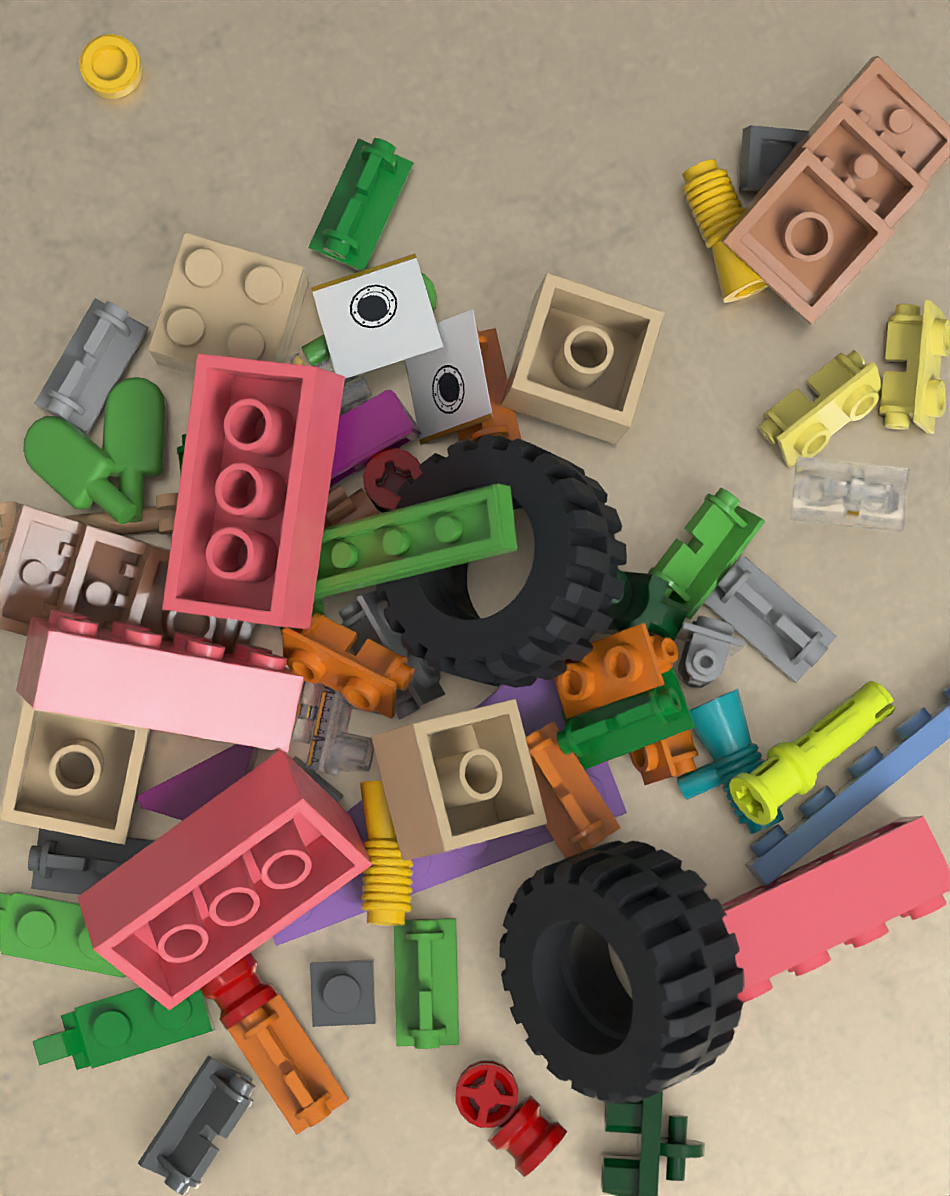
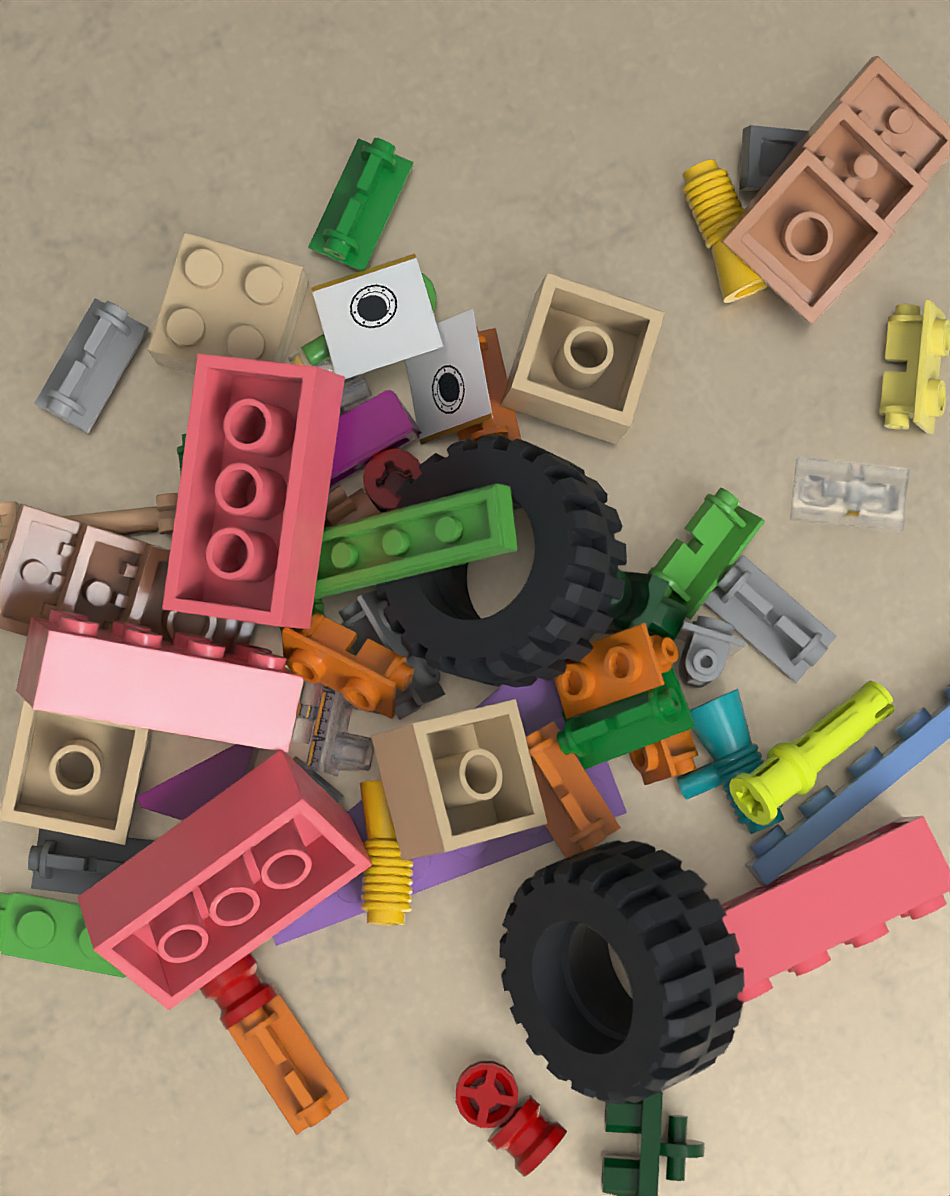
(75, 467): bright green piece -> none
(111, 66): yellow tile -> none
(123, 1028): green hinge -> none
(135, 435): bright green piece -> none
(206, 1108): dark grey hinge -> none
(343, 993): dark grey plate -> none
(426, 983): bright green hinge -> none
(845, 392): light yellow hinge -> none

